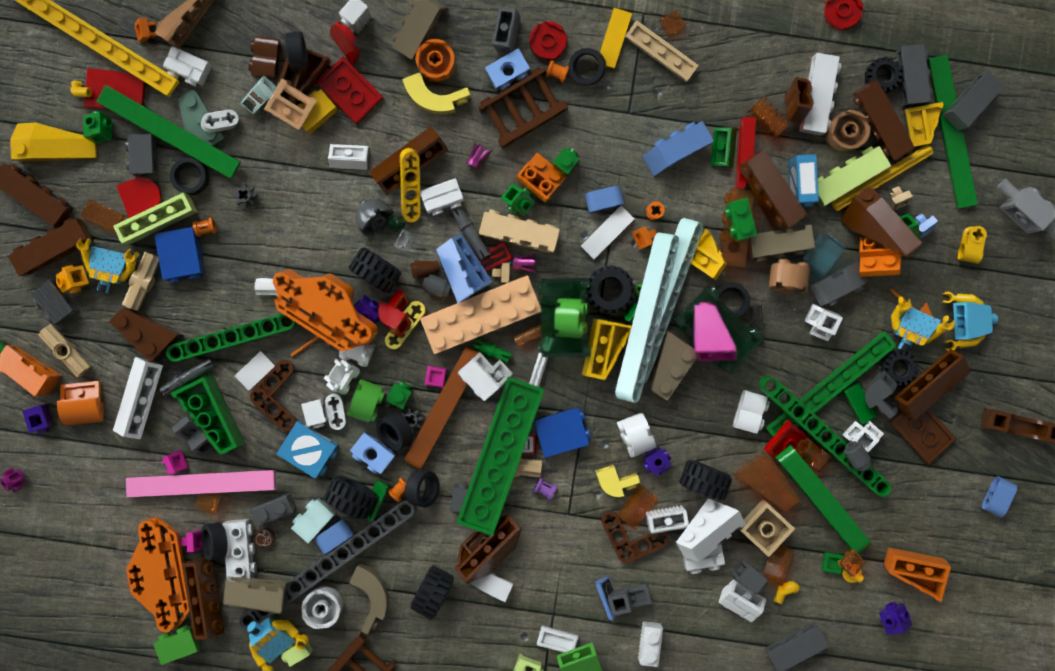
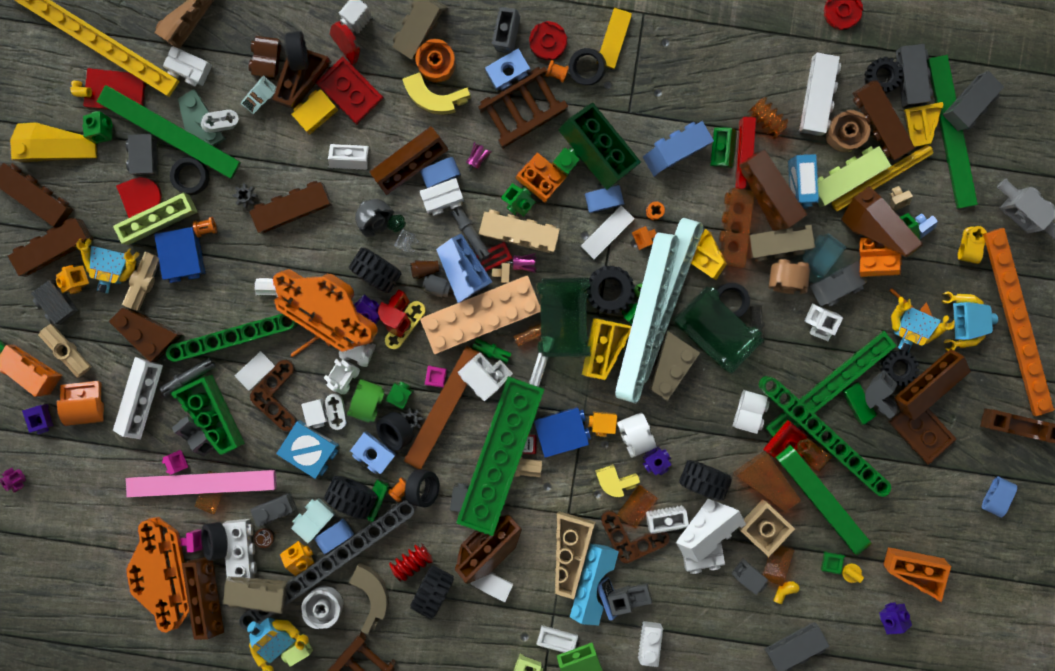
(101, 215): clear orange tile -> none
(142, 29): orange tile -> none
(176, 645): bright green brick -> none
(287, 110): light nougat plate -> none
(291, 207): none -> reddish brown brick
(297, 558): none -> light orange brick
(410, 185): yellow beam -> none
(411, 563): none -> red piece
(440, 172): none -> medium blue beam
(544, 488): medium lavender bush -> none
(571, 318): bright green brick -> none
(572, 548): none -> tan wedge
(598, 562): none -> medium azure arch
(599, 145): none -> dark green brick
(603, 423): none -> light orange brick
(661, 51): tan plate -> none
(672, 23): clear orange tile -> none
(711, 335): slope -> none
(740, 219): green brick -> none
(742, 601): white brick -> none
(798, 100): reddish brown brick -> none
(851, 562): clear orange tile -> none
(858, 455): dark grey brick -> none
(867, 434): white brick -> none
(1018, 321): none -> orange plate

